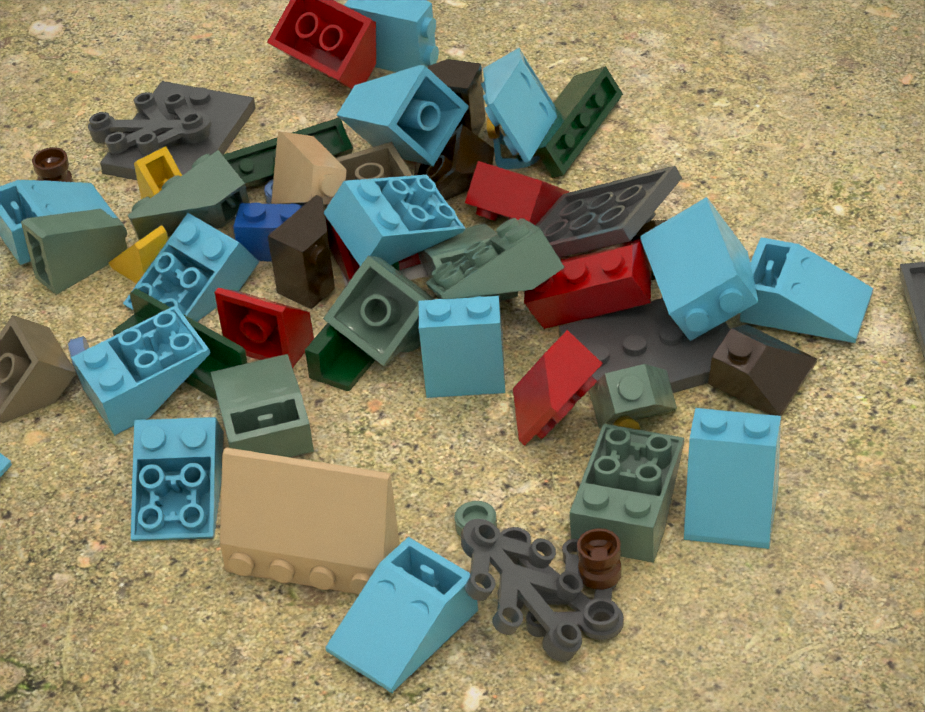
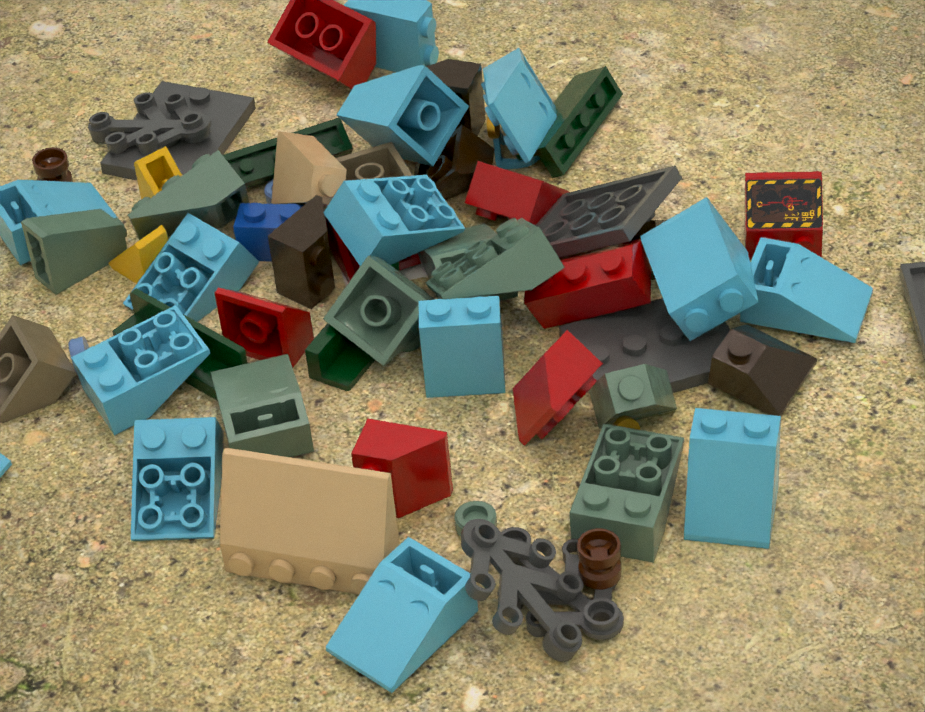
(413, 456): none -> red slope
(784, 209): none -> slope

